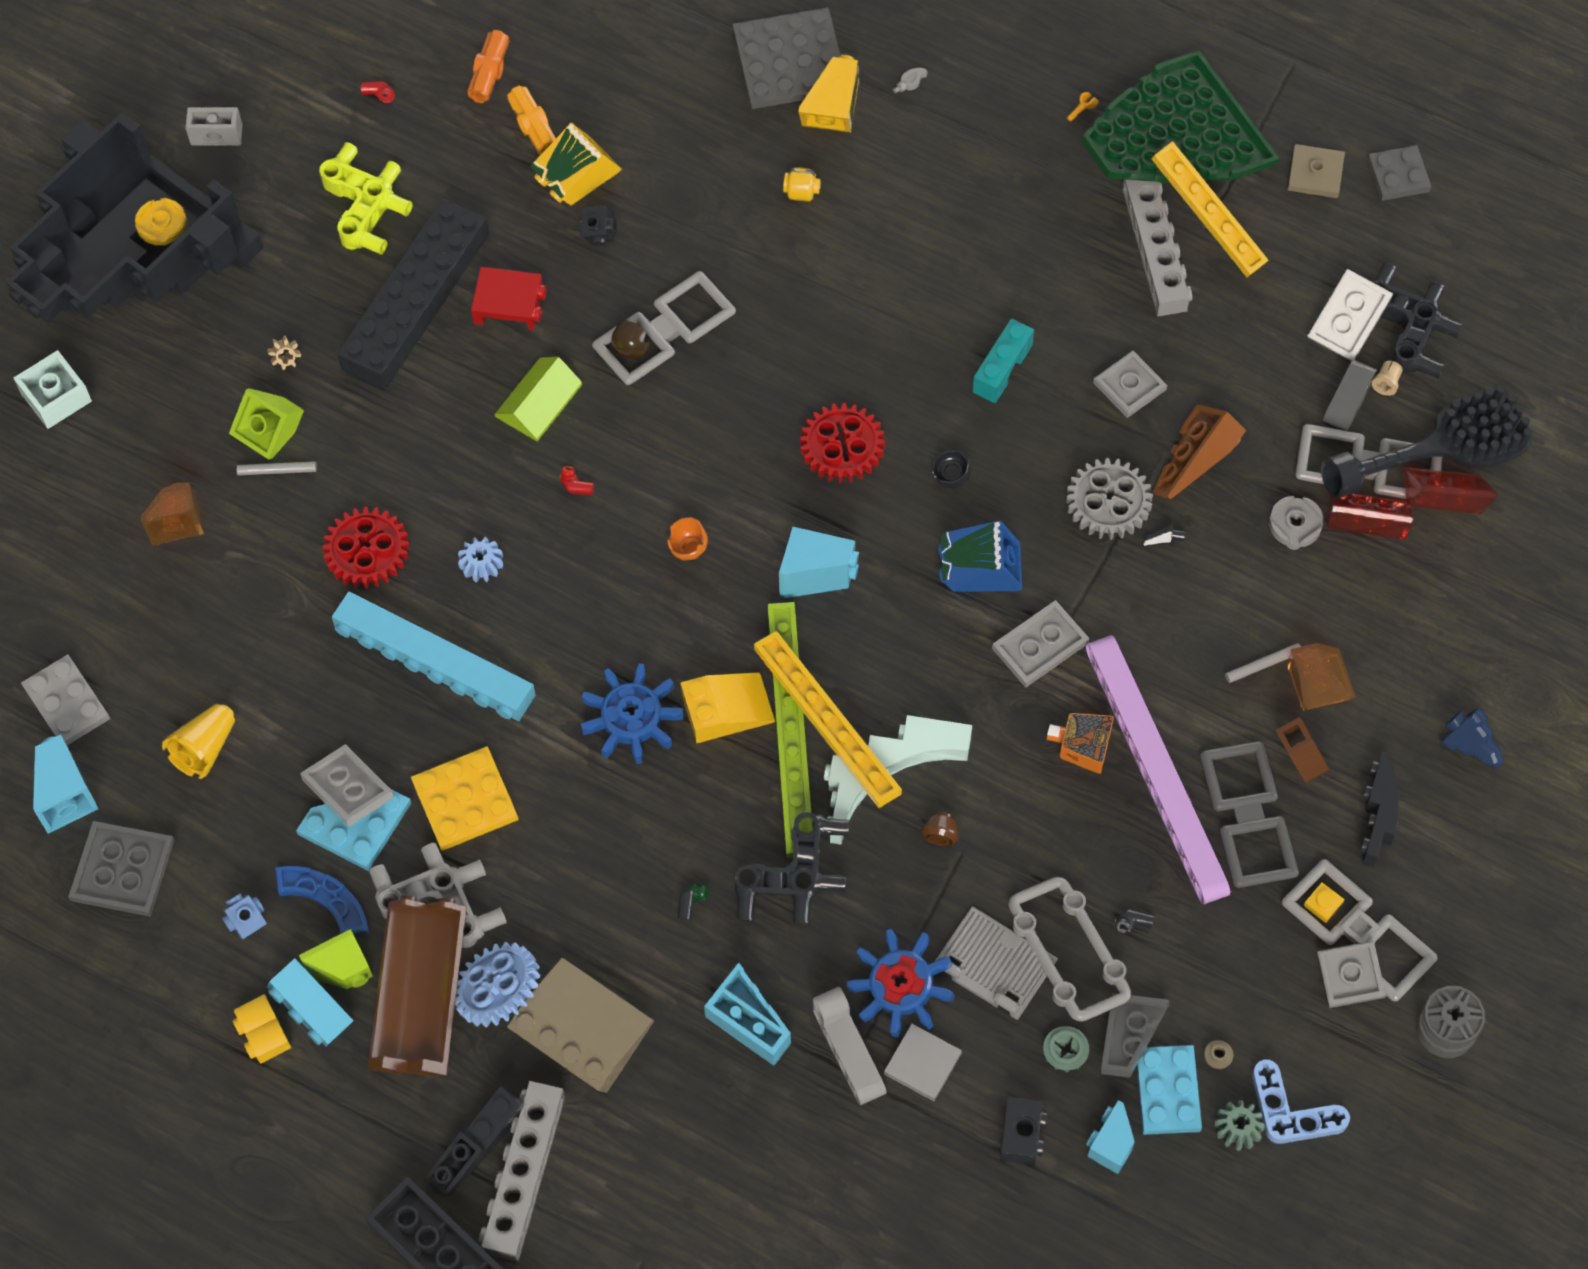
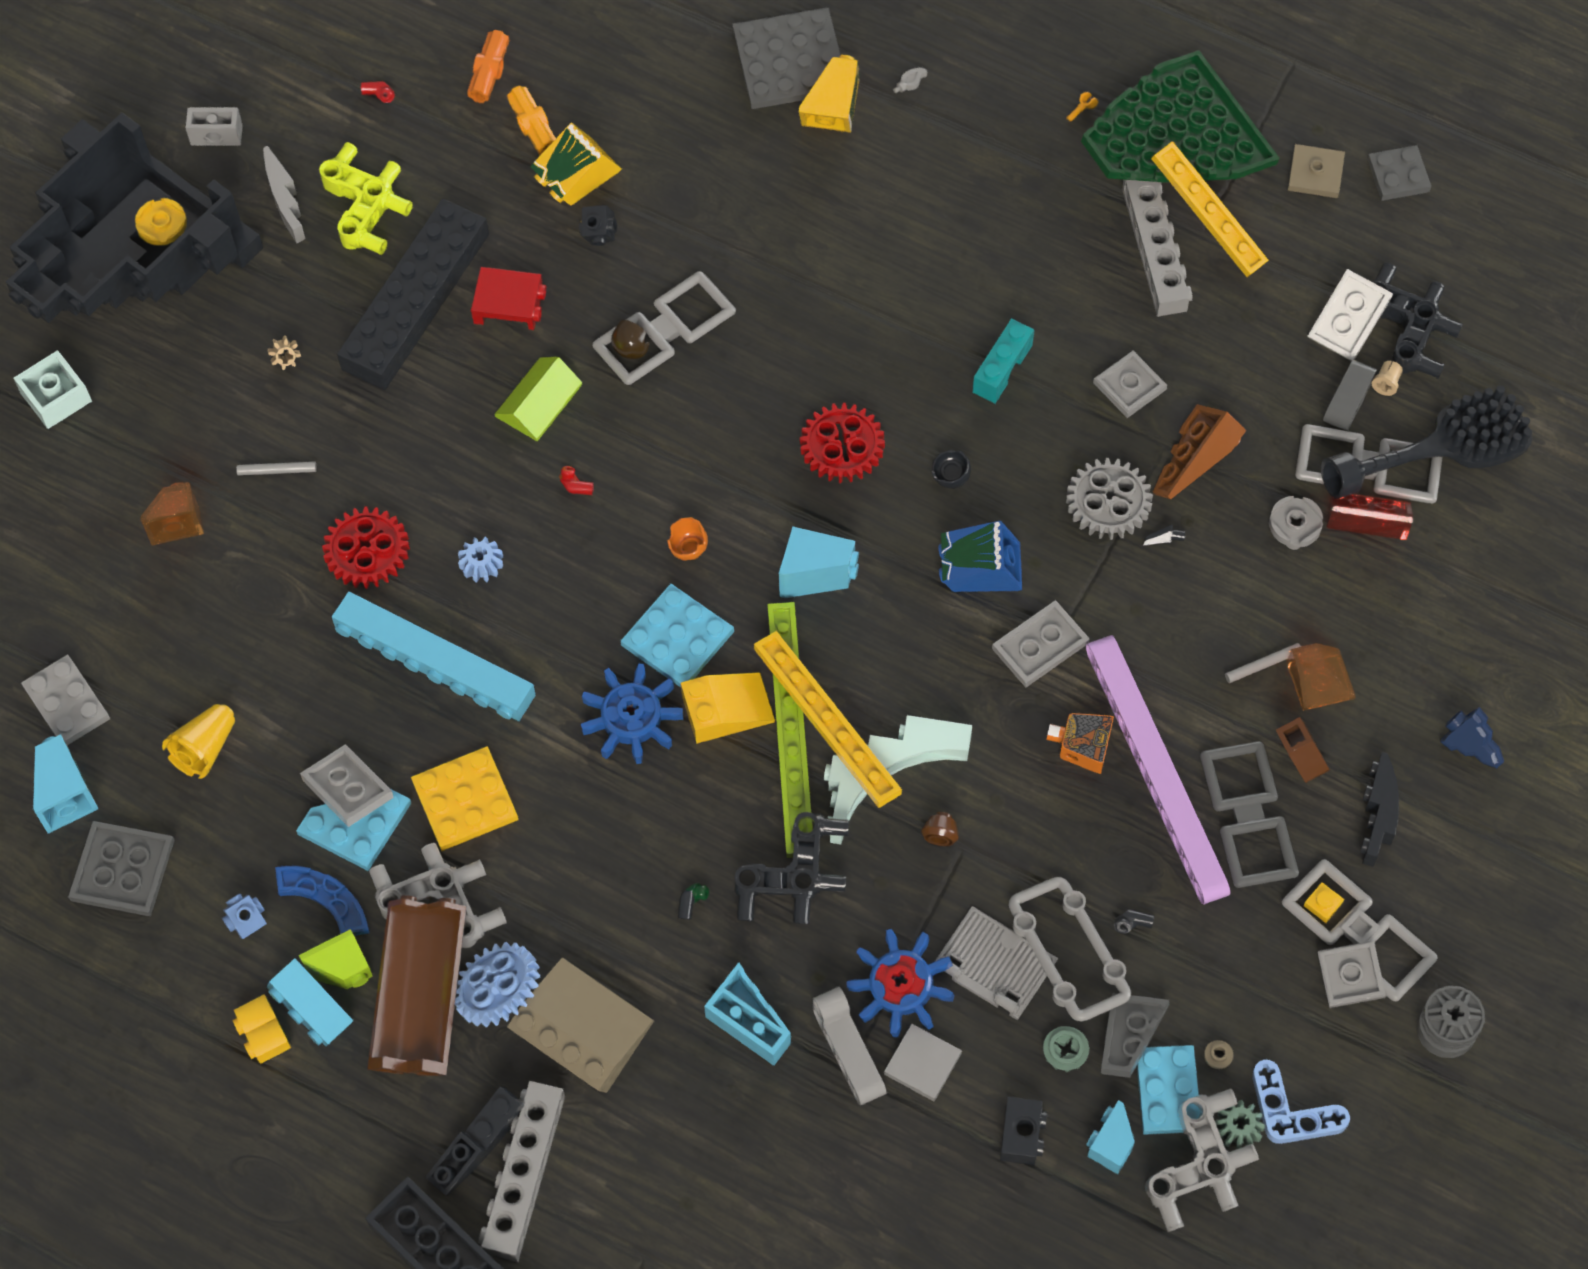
(265, 422): lime slope -> none
(283, 192): none -> light grey slope
(677, 636): none -> medium azure plate
(801, 184): yellow head -> none
(1206, 1146): none -> light grey pin
(1447, 491): clear red slope -> none

